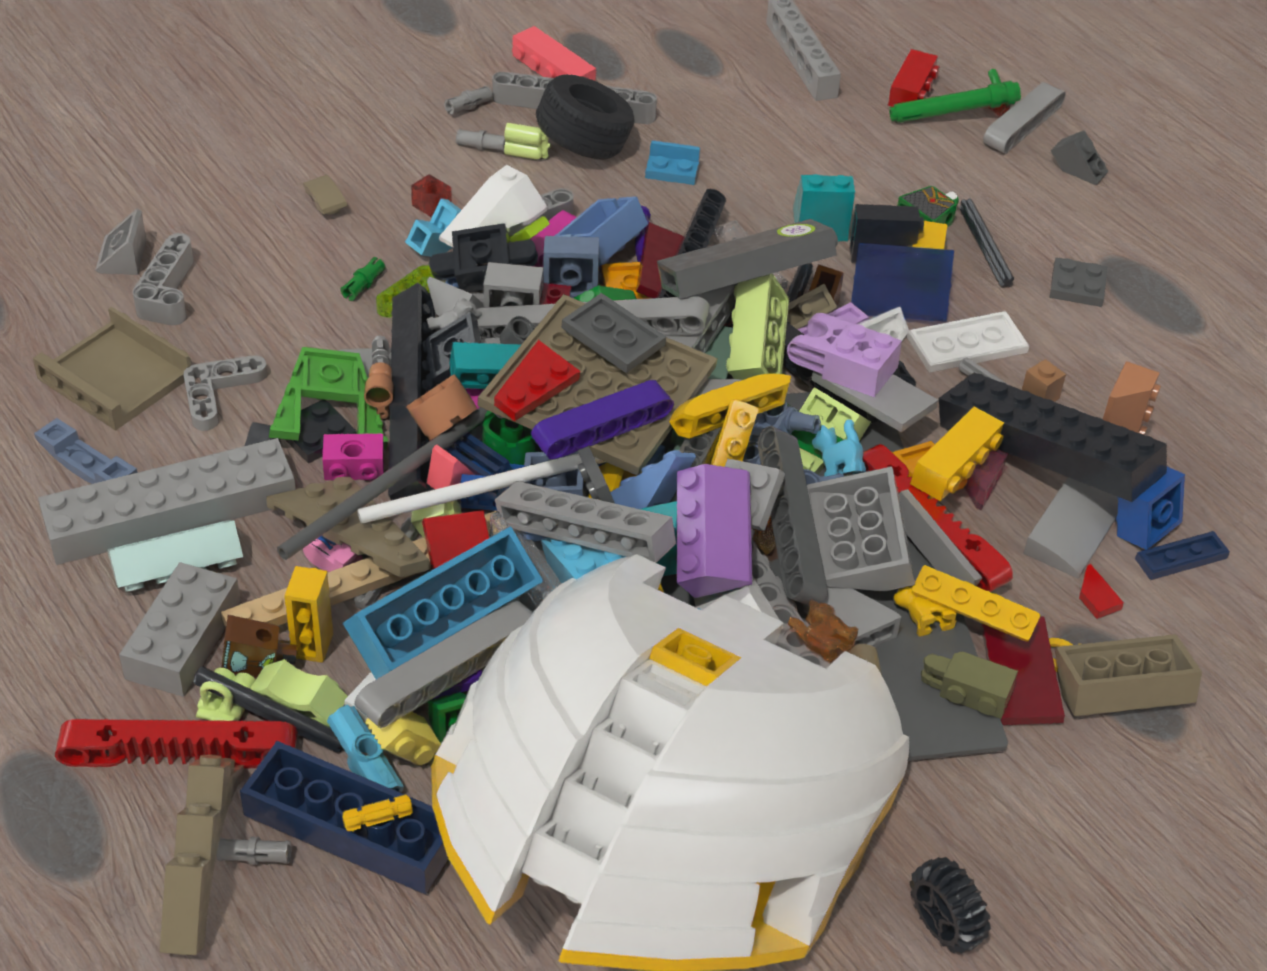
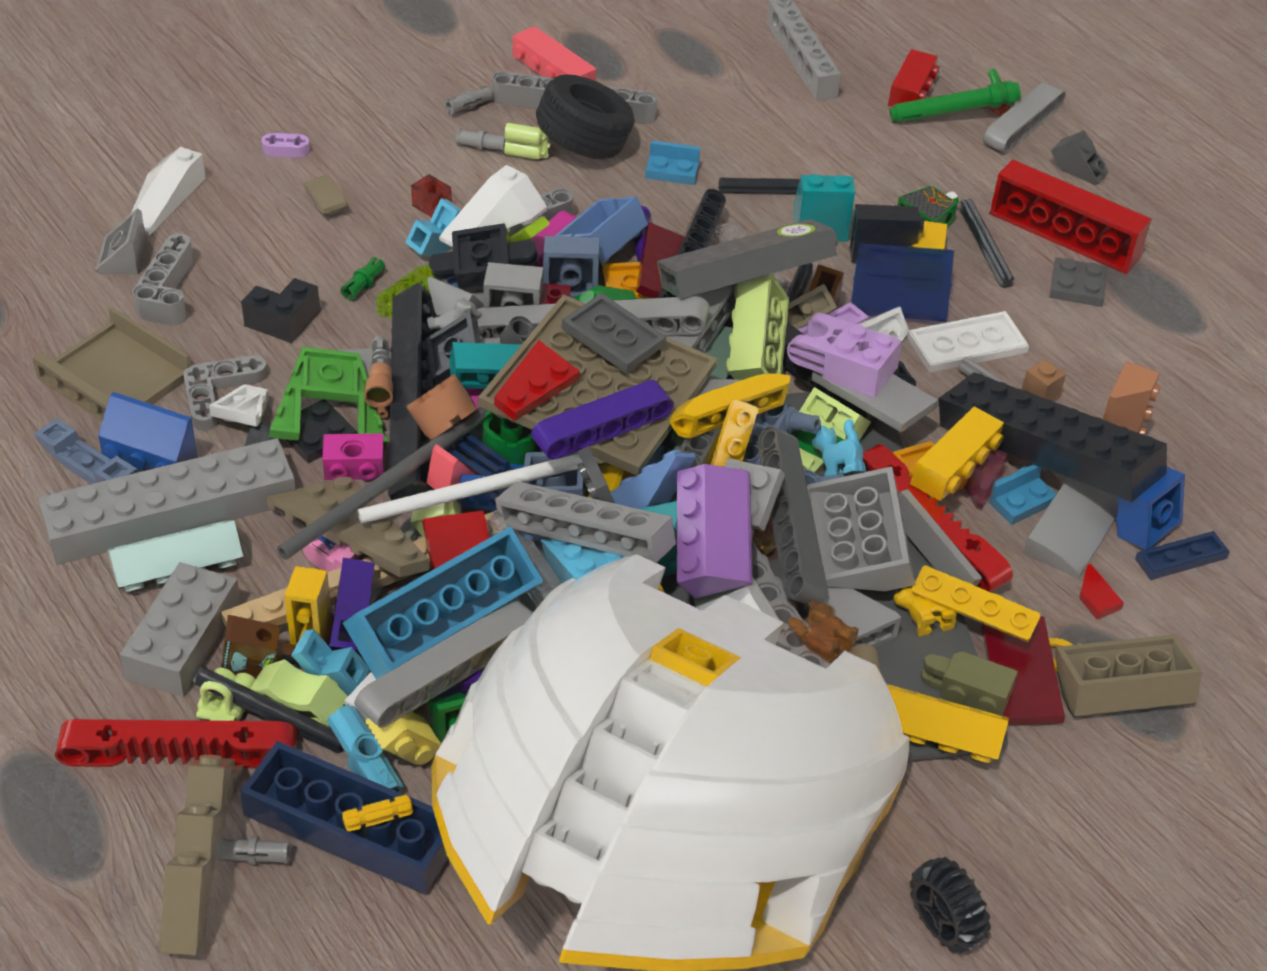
(145, 434): none -> slope
(169, 186): none -> white wedge
(241, 405): none -> white wing
(284, 313): none -> black brick
(285, 145): none -> lavender beam
(340, 665): none -> medium azure brick
(351, 597): none -> dark purple slope
(758, 185): none -> black axle
(949, 724): none -> yellow brick
(1021, 494): none -> dark azure bracket
(1069, 216): none -> red brick

